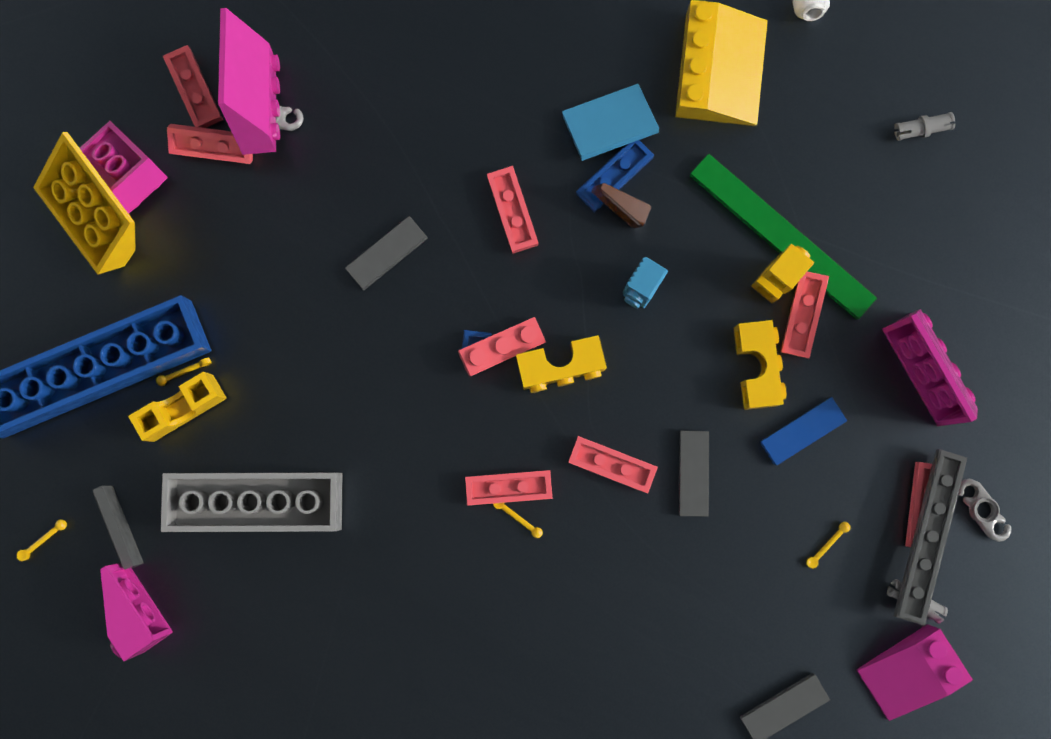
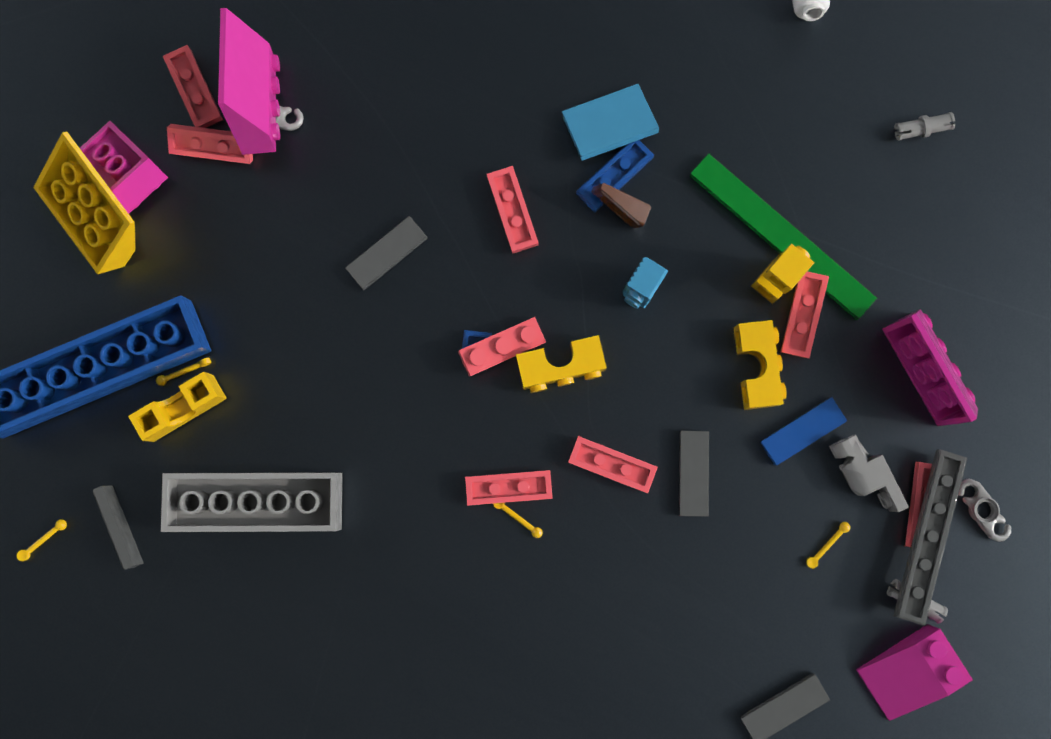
(130, 613): dark pink slope -> none
(721, 64): yellow slope -> none
(868, 474): none -> light grey plate

